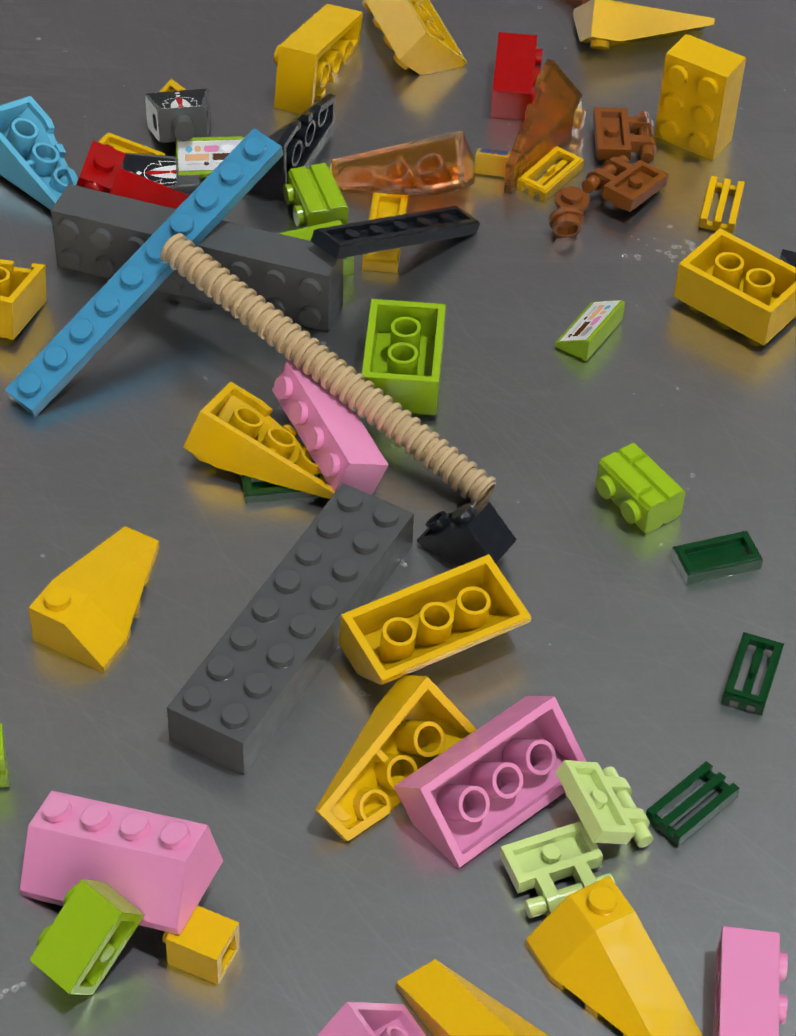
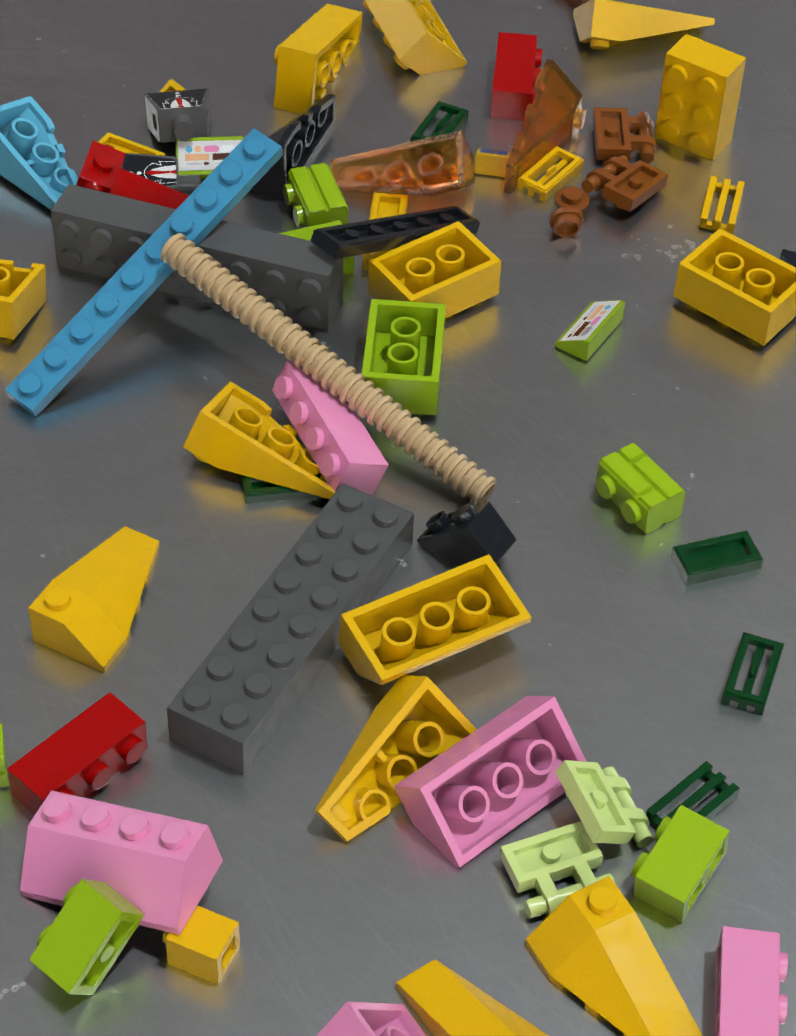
(80, 754): none -> red brick
(439, 269): none -> yellow brick
(452, 121): none -> dark green tile
(680, 862): none -> lime brick

